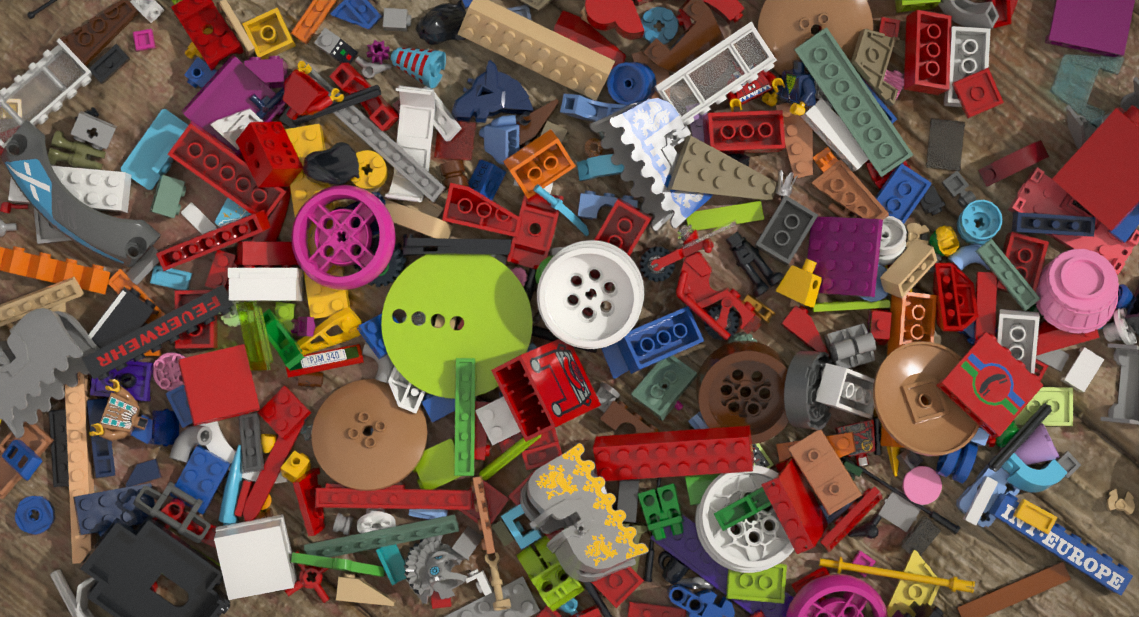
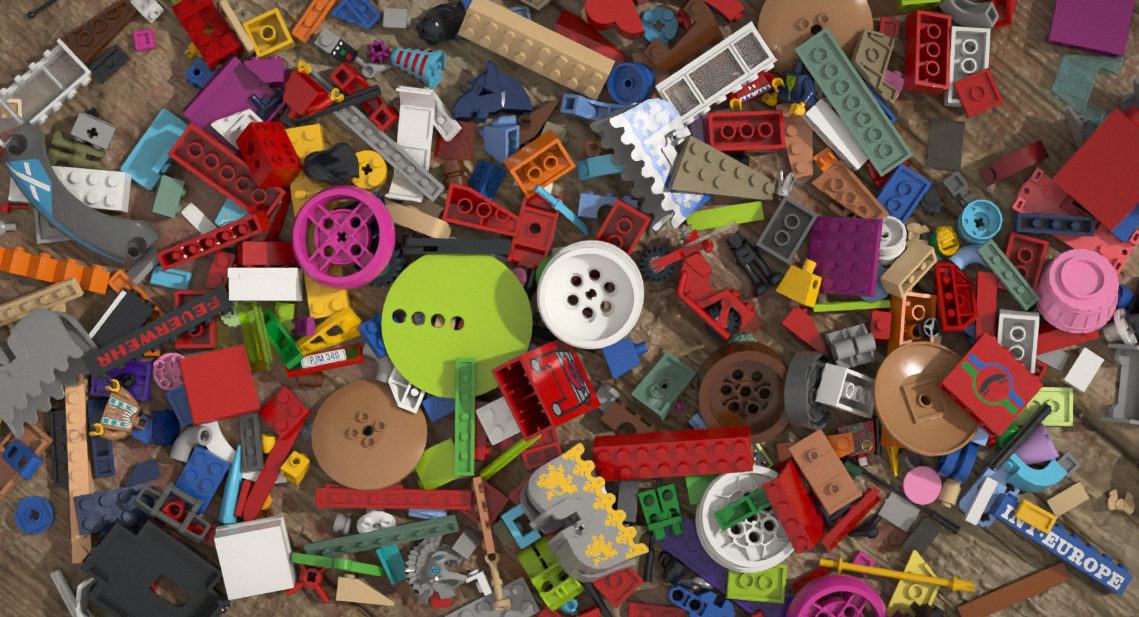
(305, 491): red wing -> none
(660, 339): blue brick -> none
(758, 305): pearl gold bar -> none
(933, 327): none -> black wheel
(949, 493): none -> tan brick
(1067, 499): none -> tan tile

